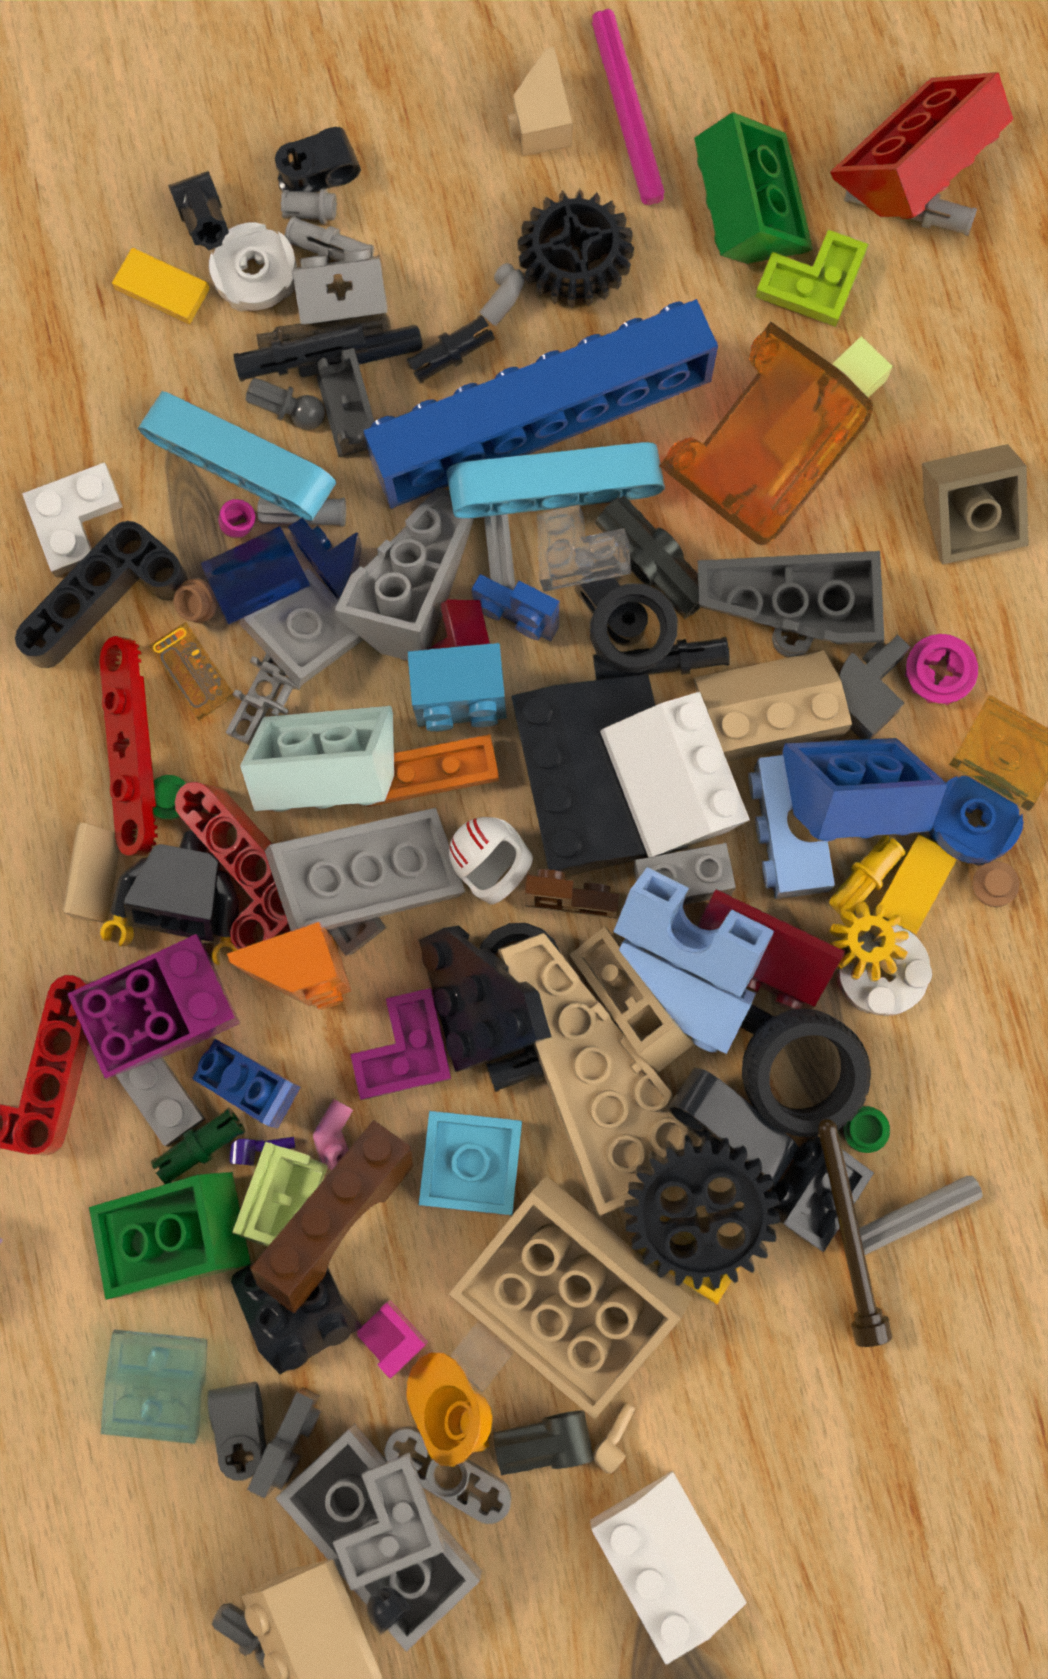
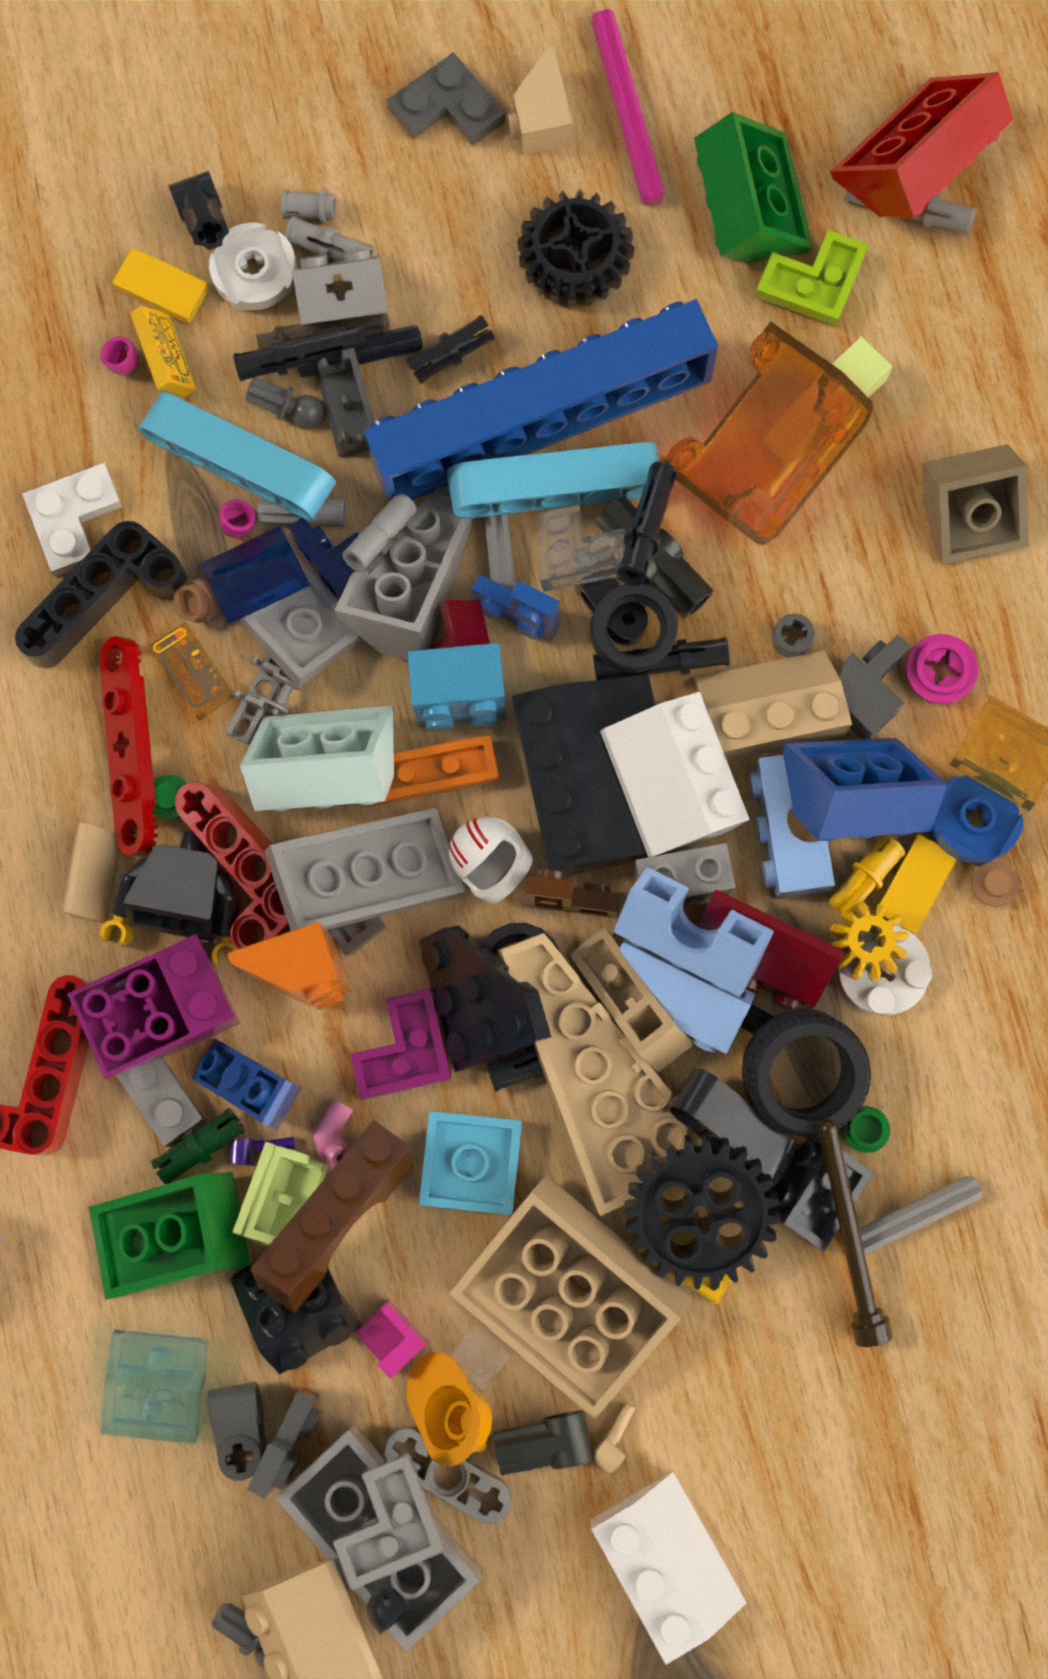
(115, 356): none -> dark pink hinge
(162, 351): none -> yellow tile
(320, 162): black piece -> none
(376, 536): none -> light grey piece
(447, 91): none -> dark grey plate
(506, 295): light grey arm -> none
(643, 536): none -> black pin
(811, 595): dark grey wedge -> none

